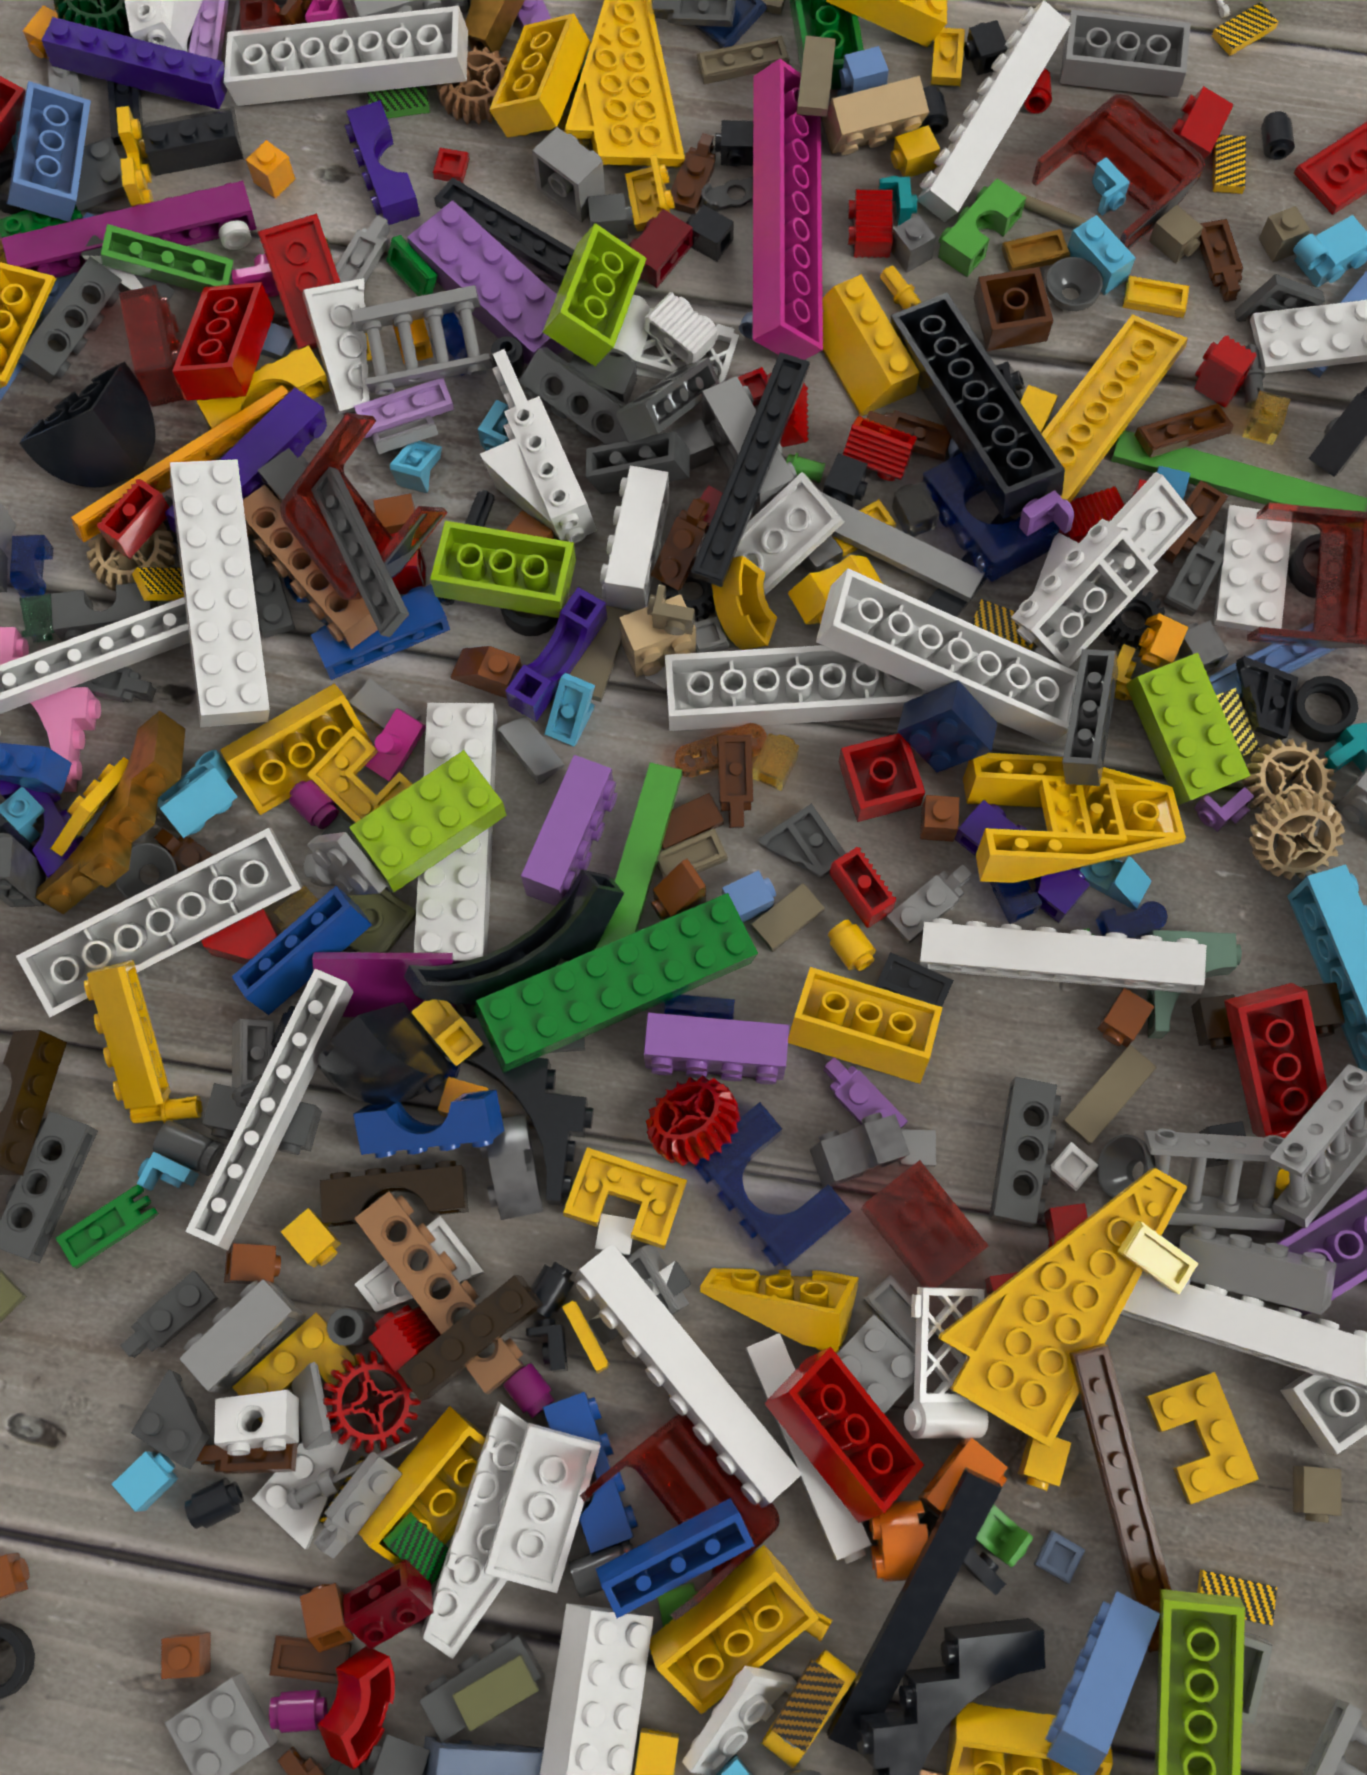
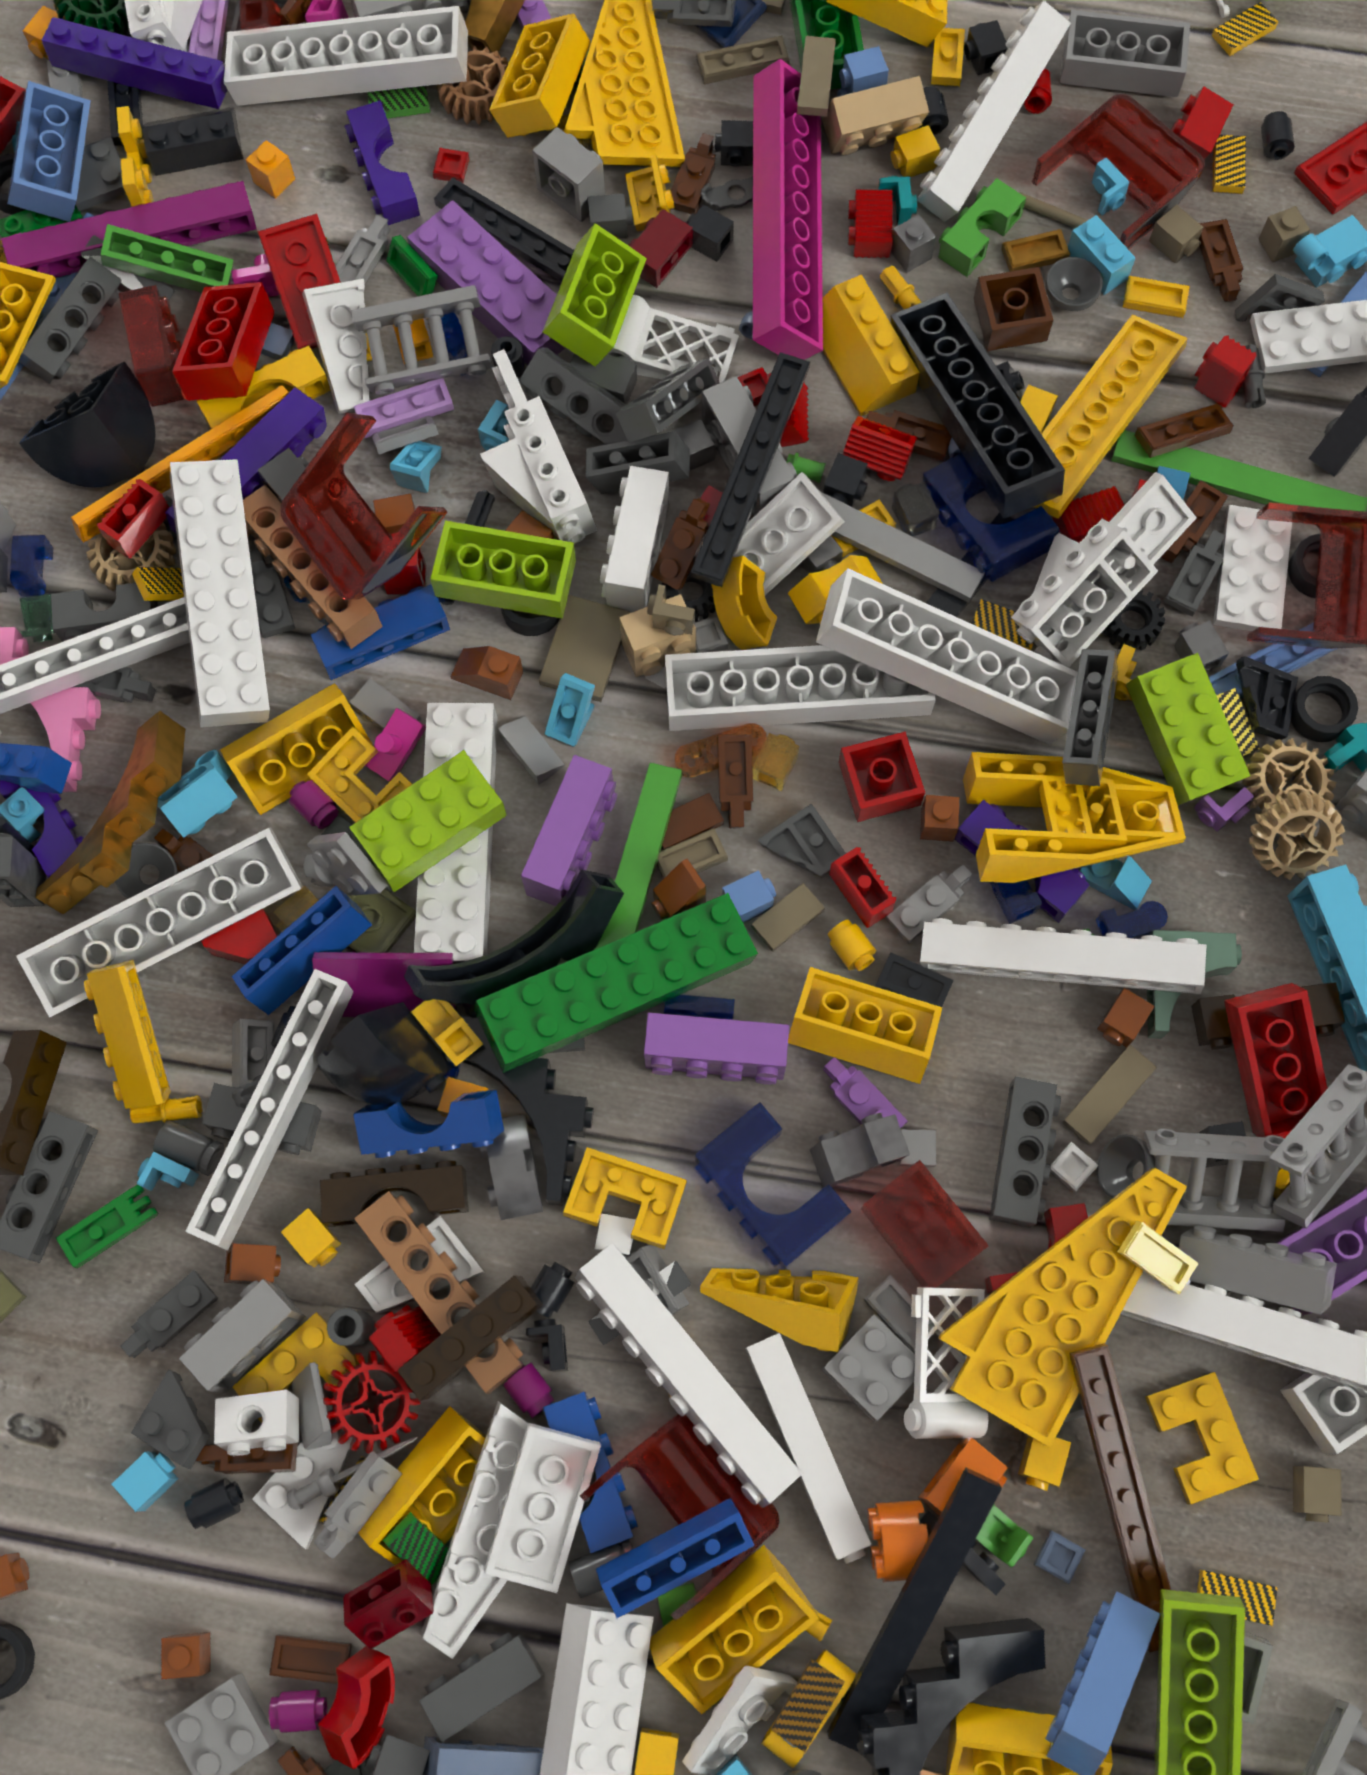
(84, 809): yellow wing -> none
(235, 235): white tile -> none
(325, 1617): dark orange brick -> none
(360, 552): dark grey tile -> none
(495, 1692): olive tile -> none
(575, 630): dark purple arch -> none
(586, 1336): yellow tile -> none
(681, 328): white brick -> none
(693, 1120): red gear -> none
(844, 1435): red brick -> none
(947, 726): dark blue brick -> none
(1044, 511): medium lavender bracket -> none
(1161, 641): light orange brick -> none
(1266, 417): clear yellow brick -> none

